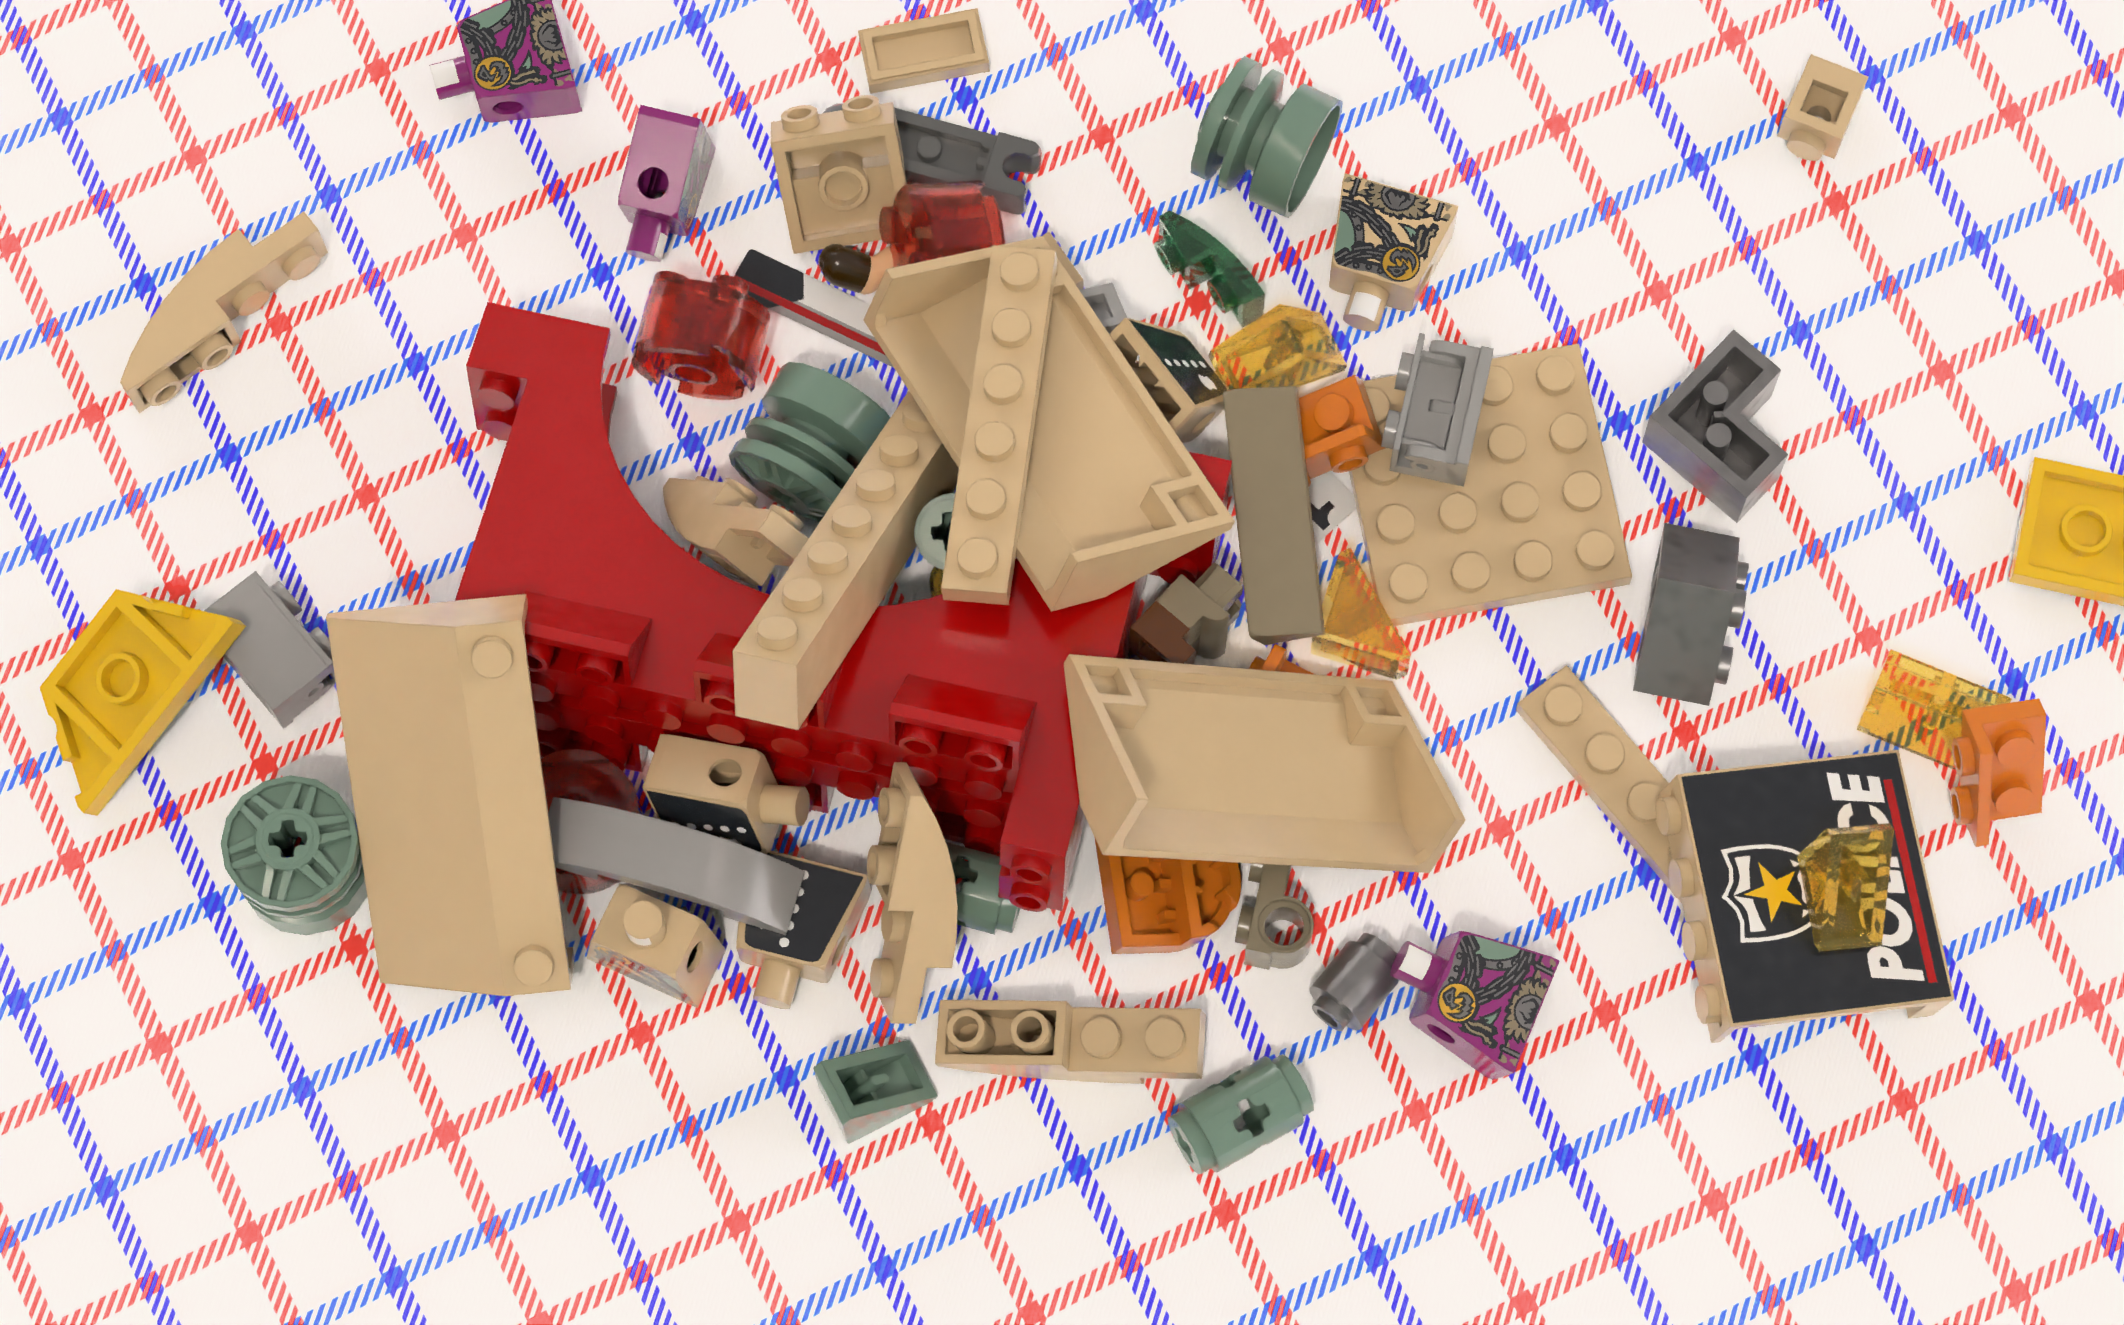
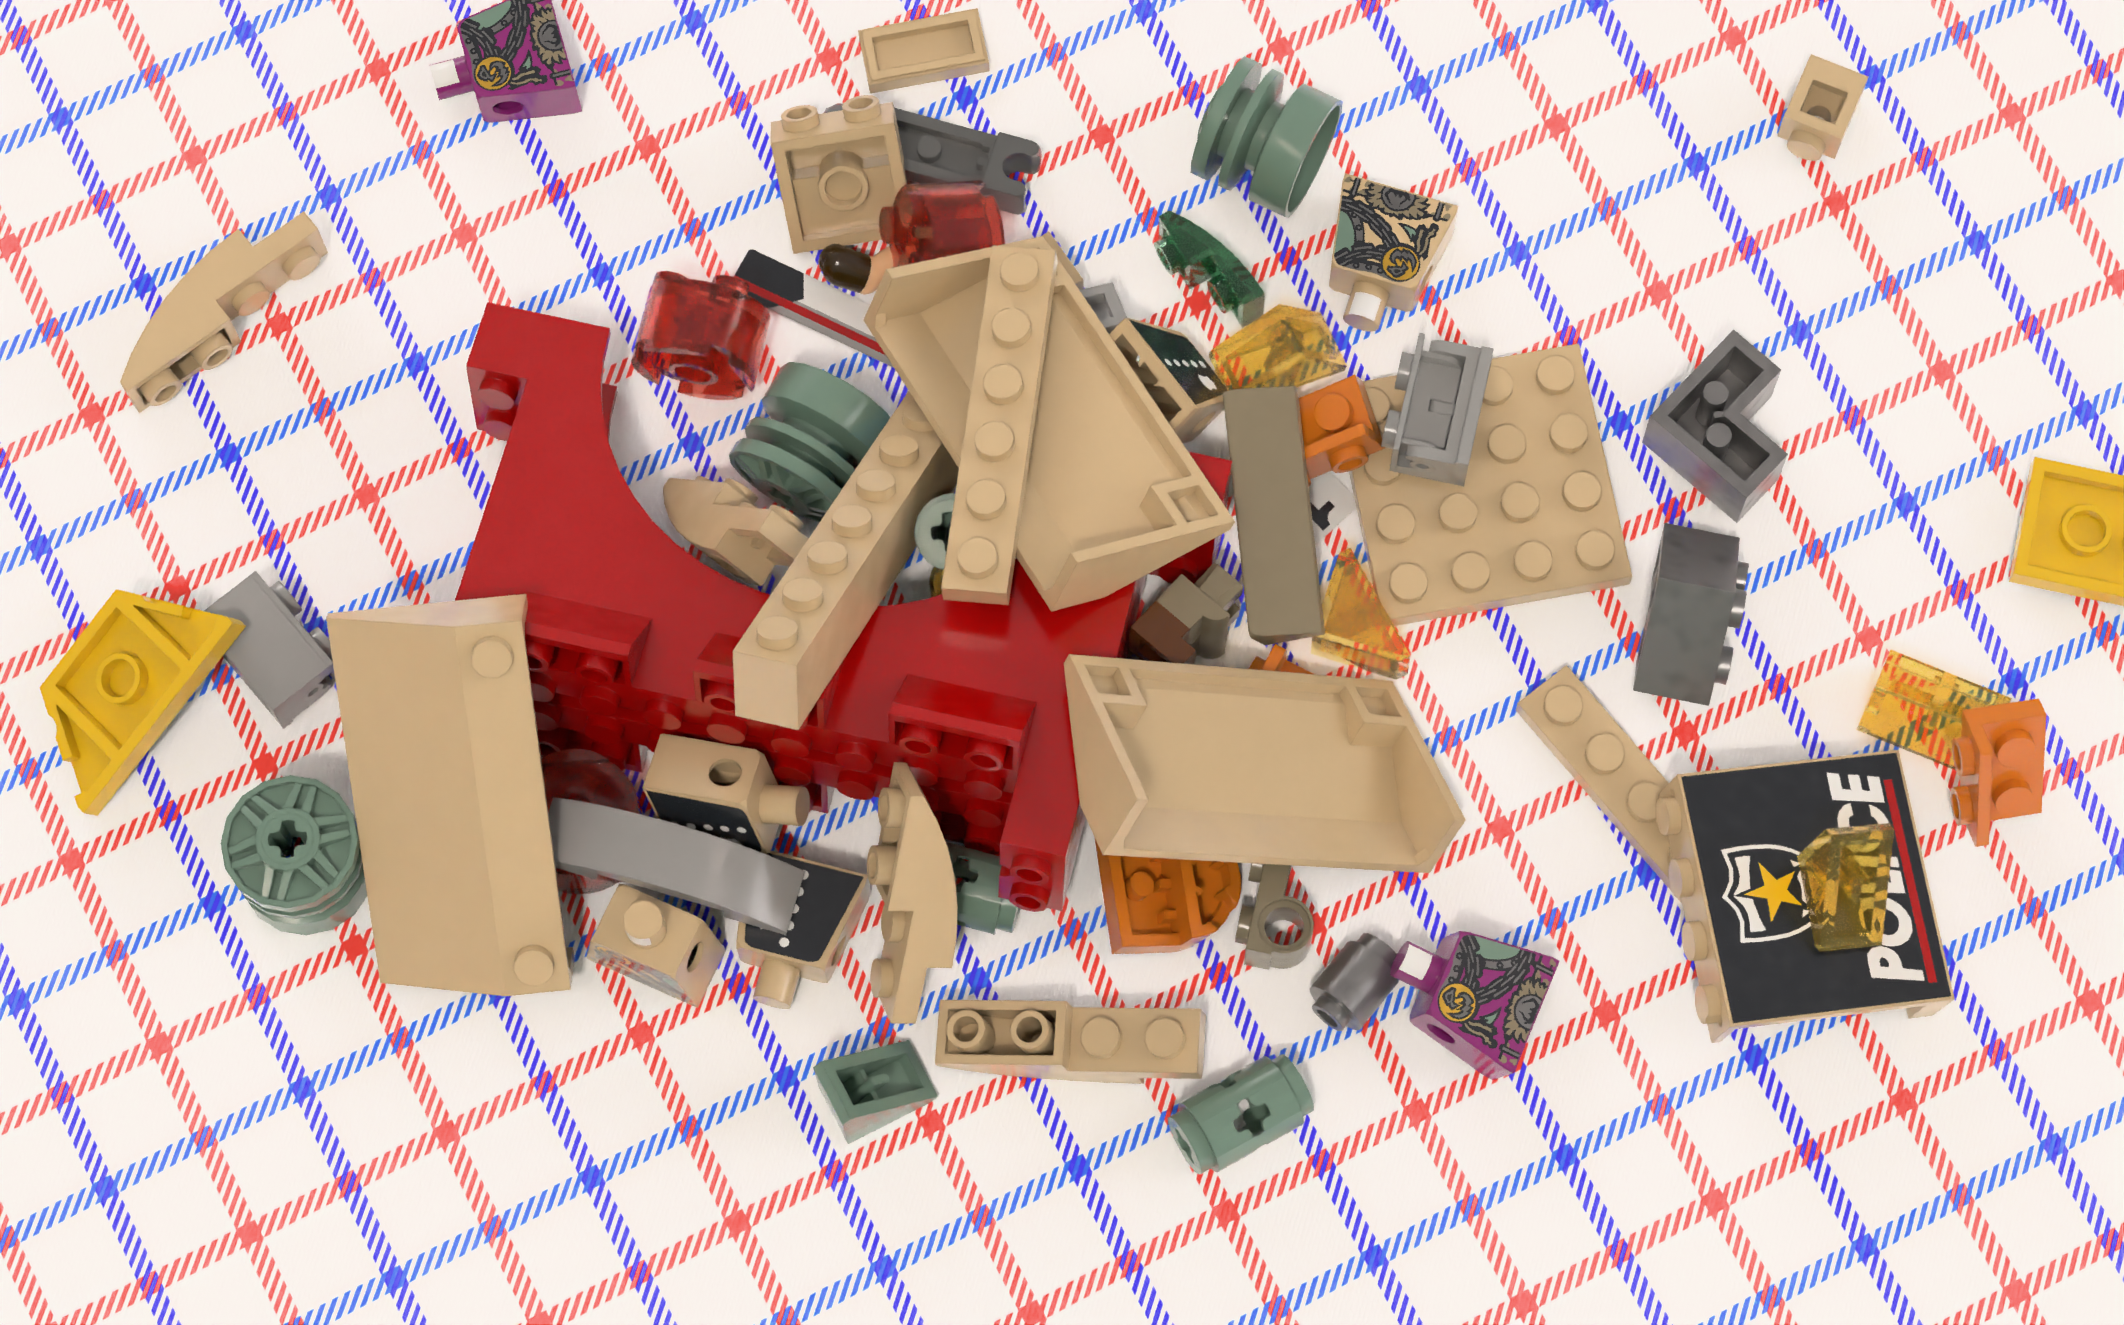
(666, 156): torso -> none

